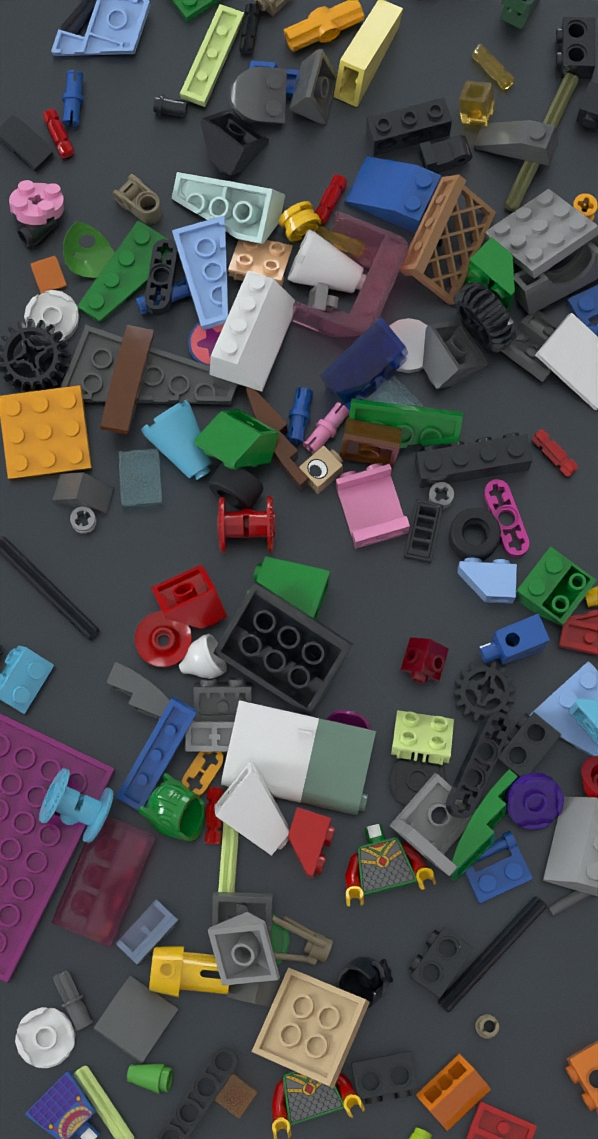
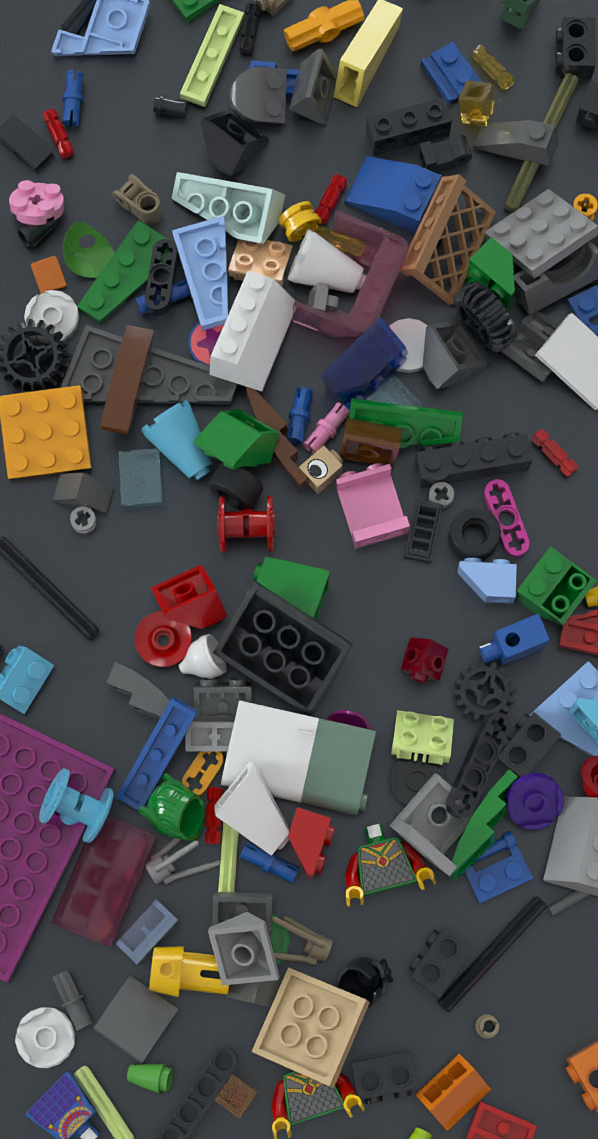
(162, 865): none -> light grey plant
(269, 863): none -> blue pin
(449, 71): none -> blue plate

